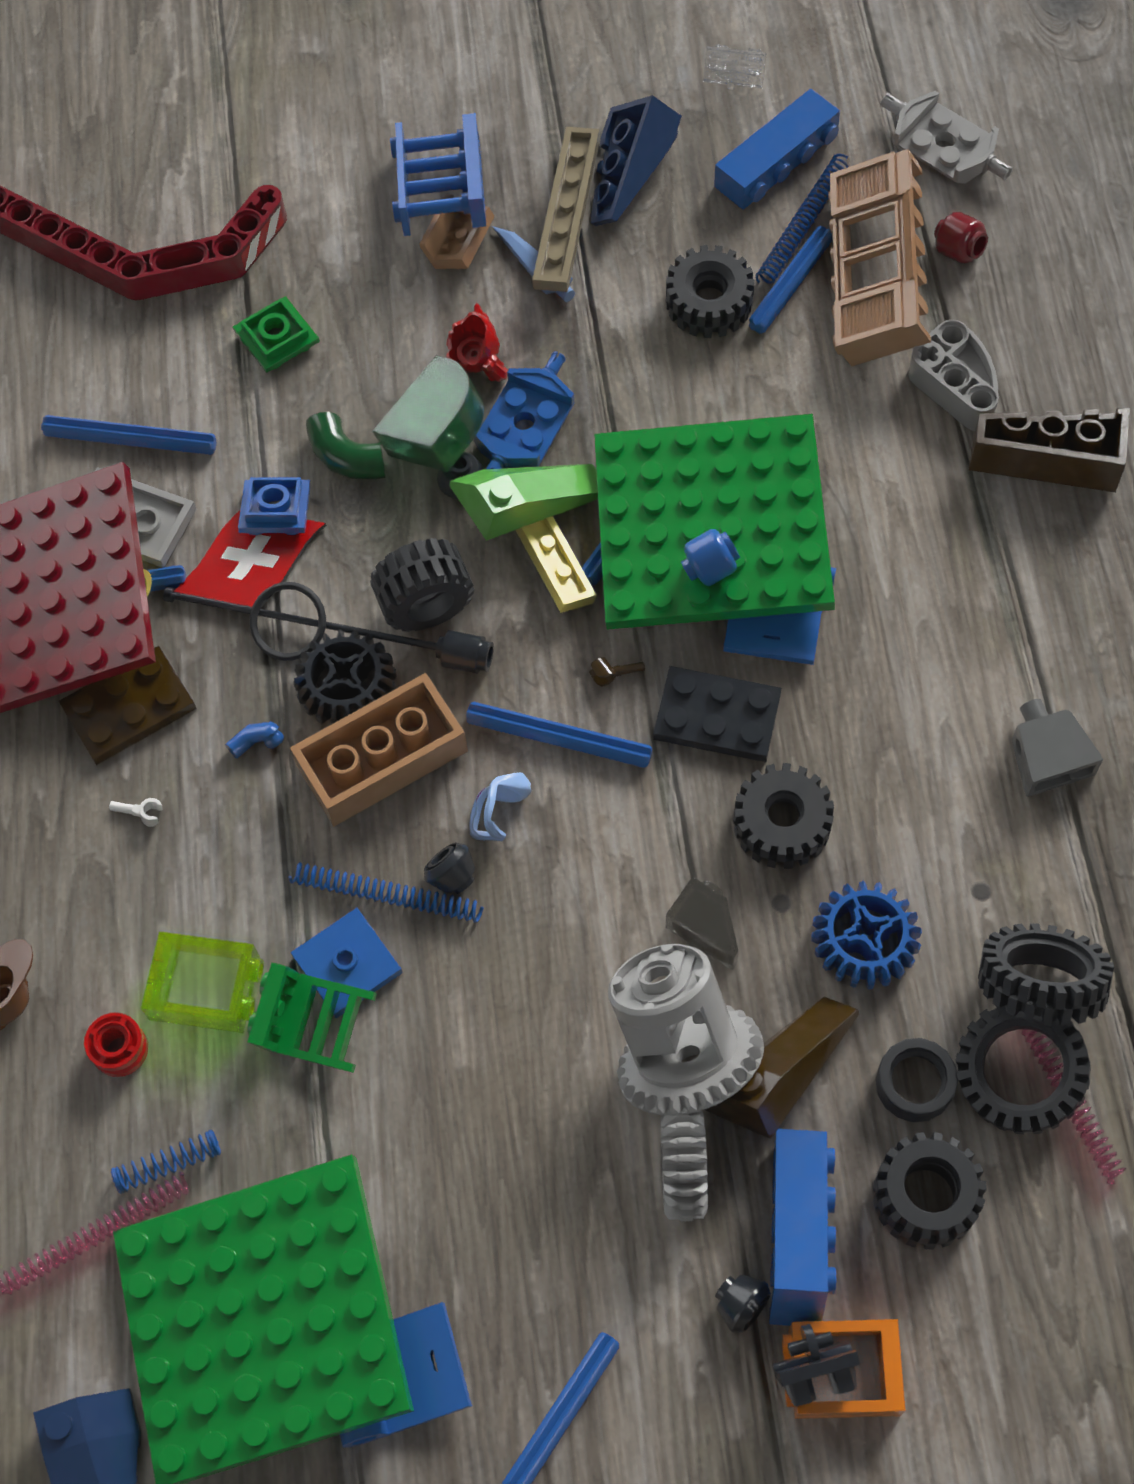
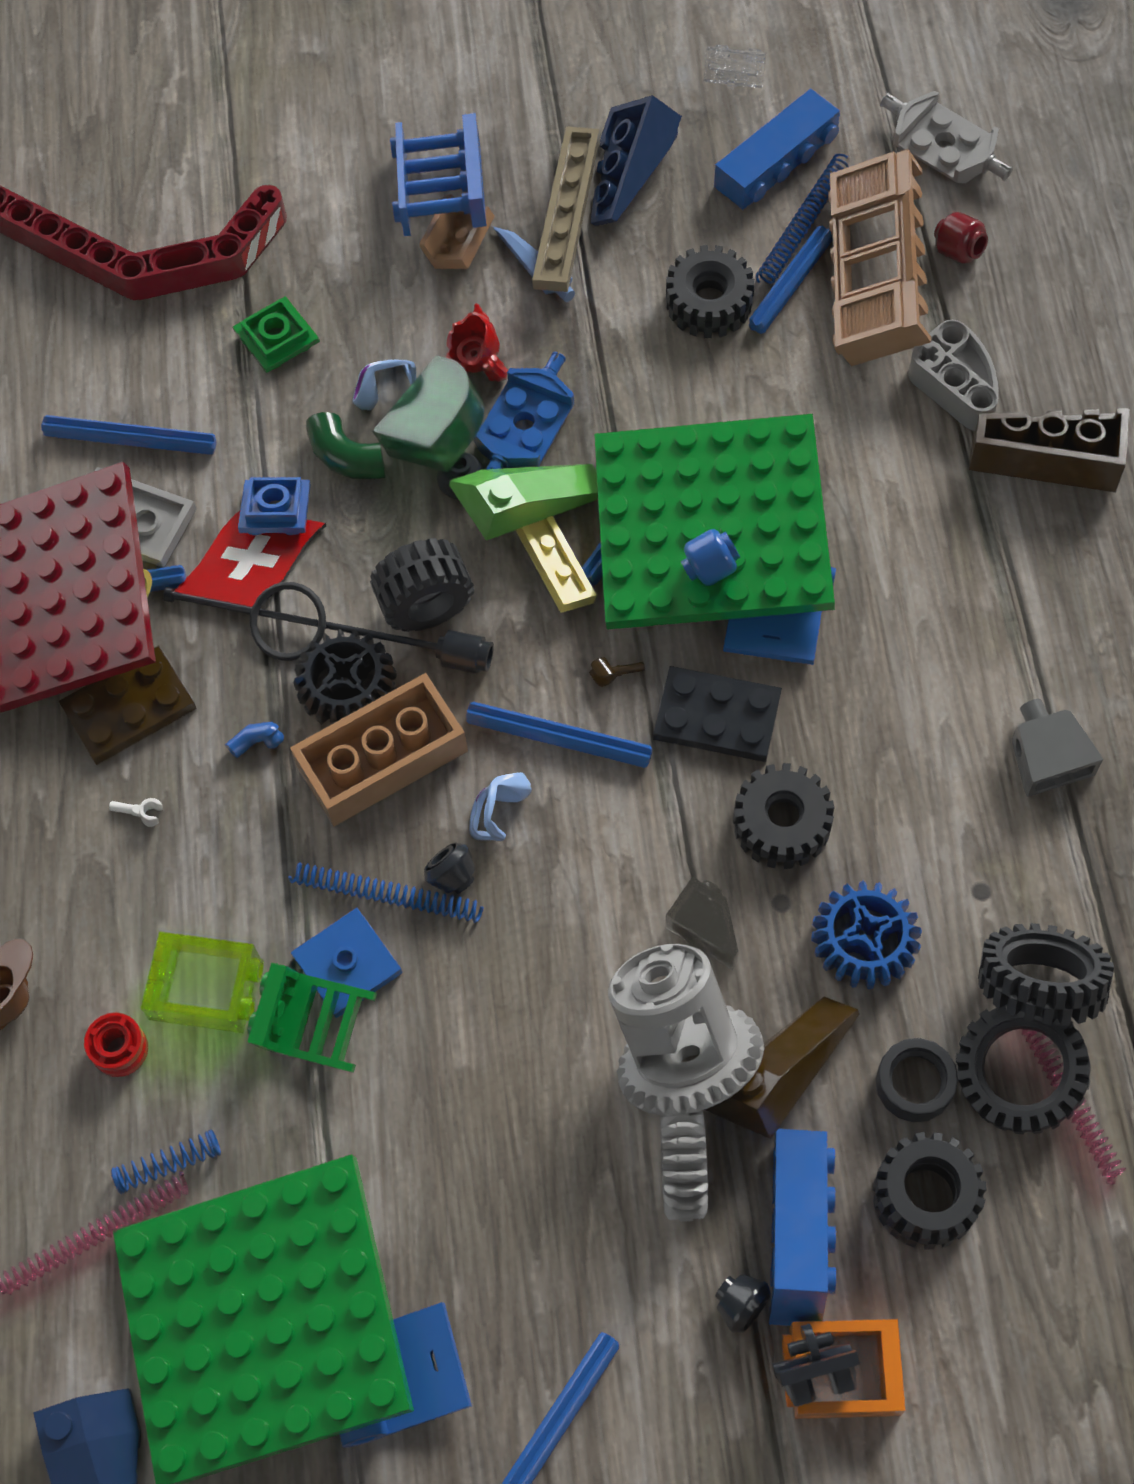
(366, 391): none -> light blue piece

